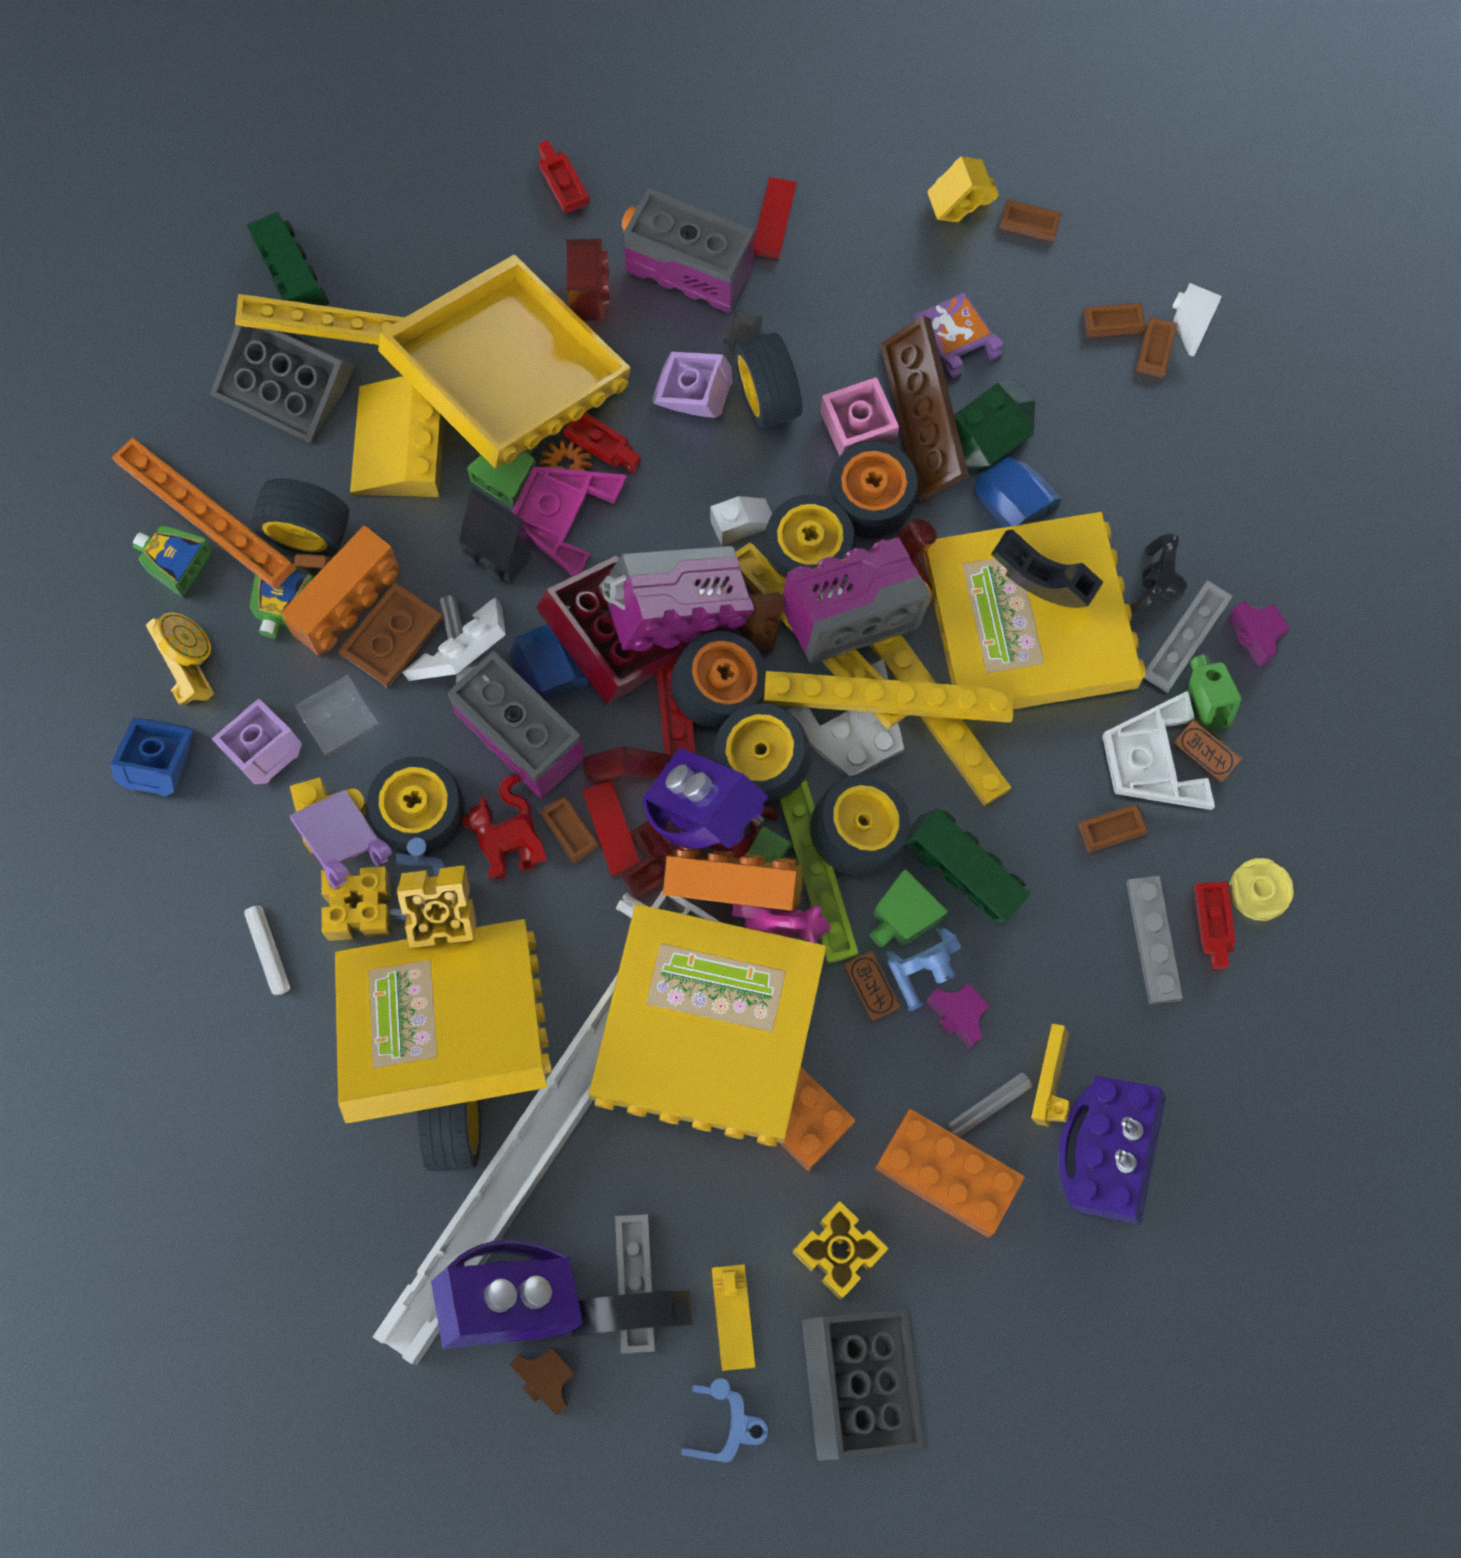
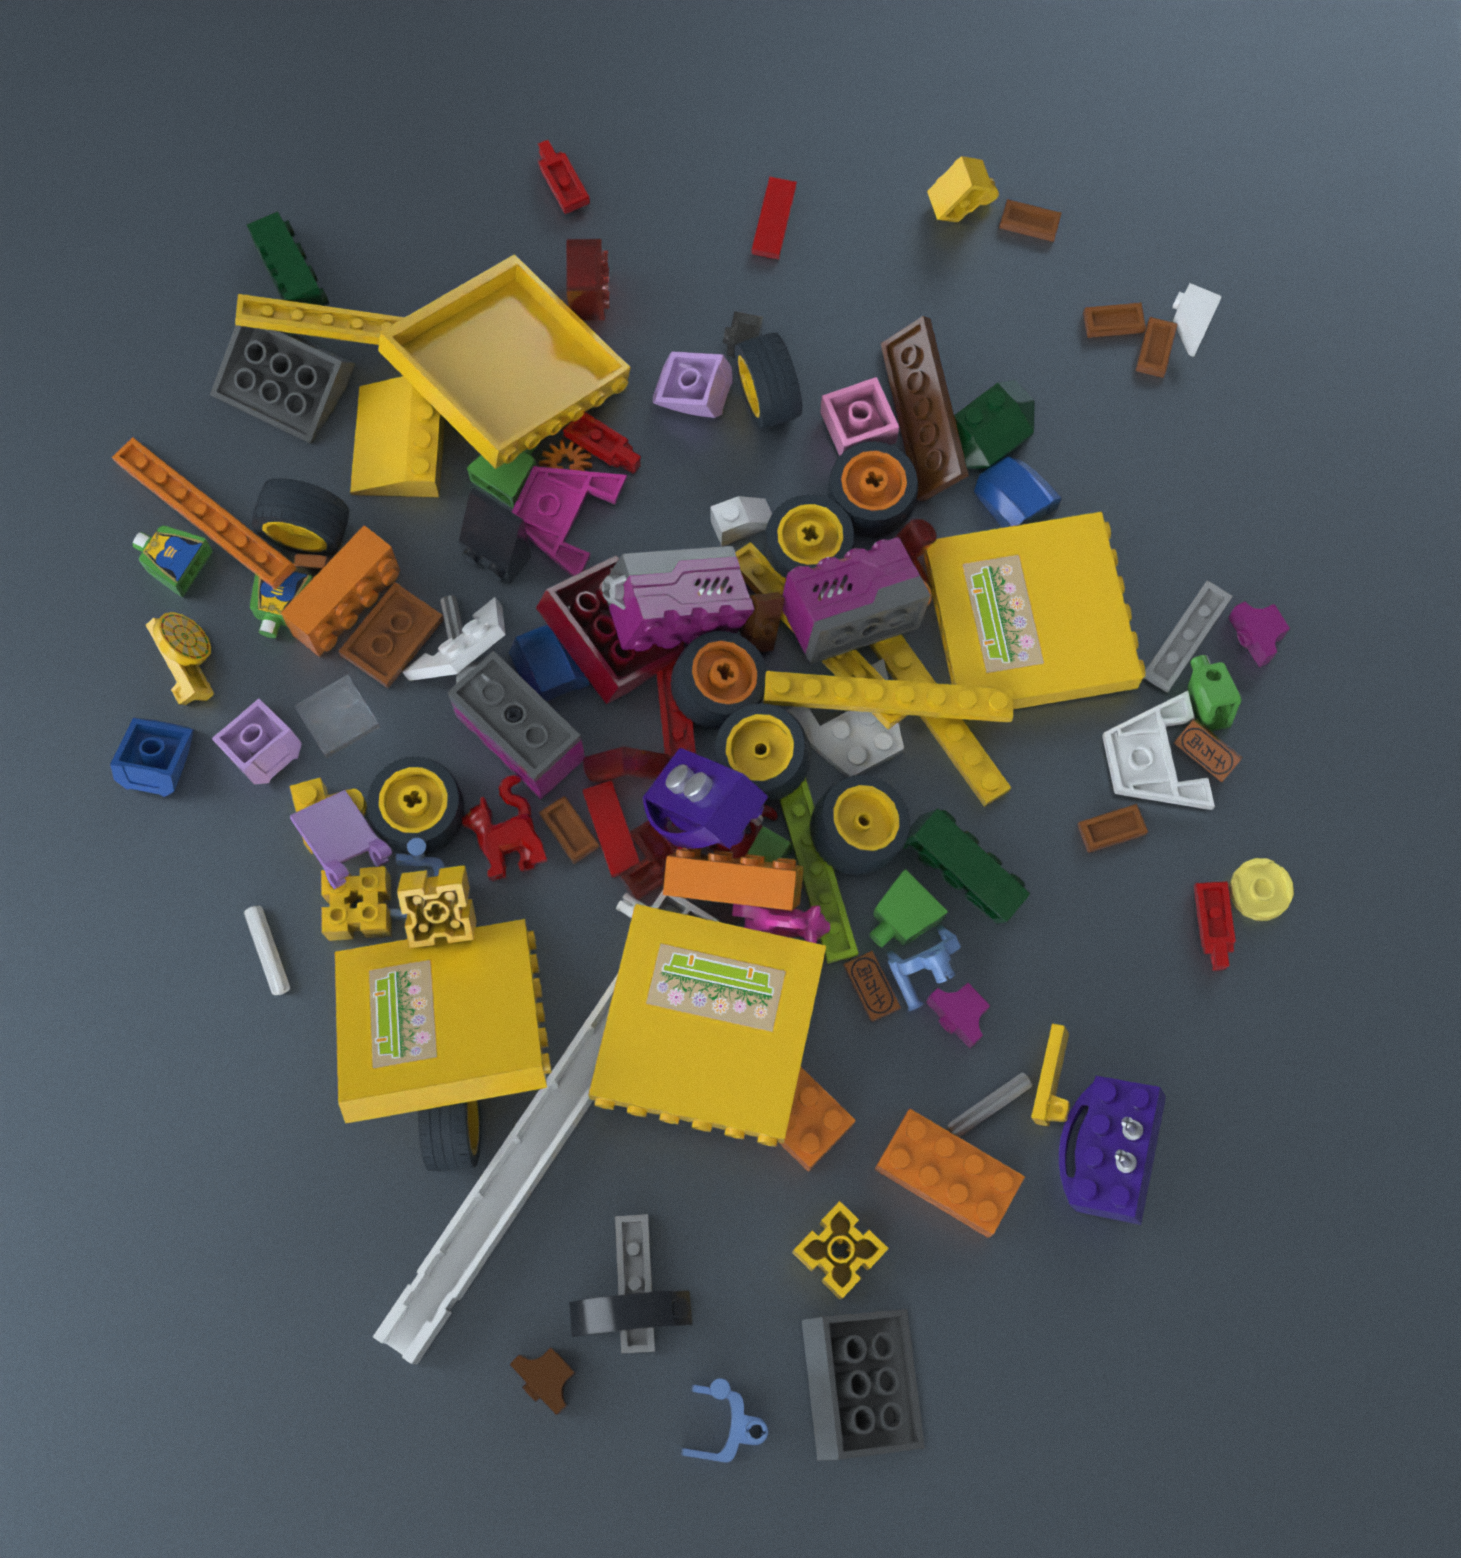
(506, 1297): dark purple piece -> none
(688, 249): dark grey piece -> none
(733, 1317): yellow hinge -> none
(960, 330): flag -> none
(1052, 581): black arch -> none
(1154, 940): light grey plate -> none
(1161, 577): black piece -> none

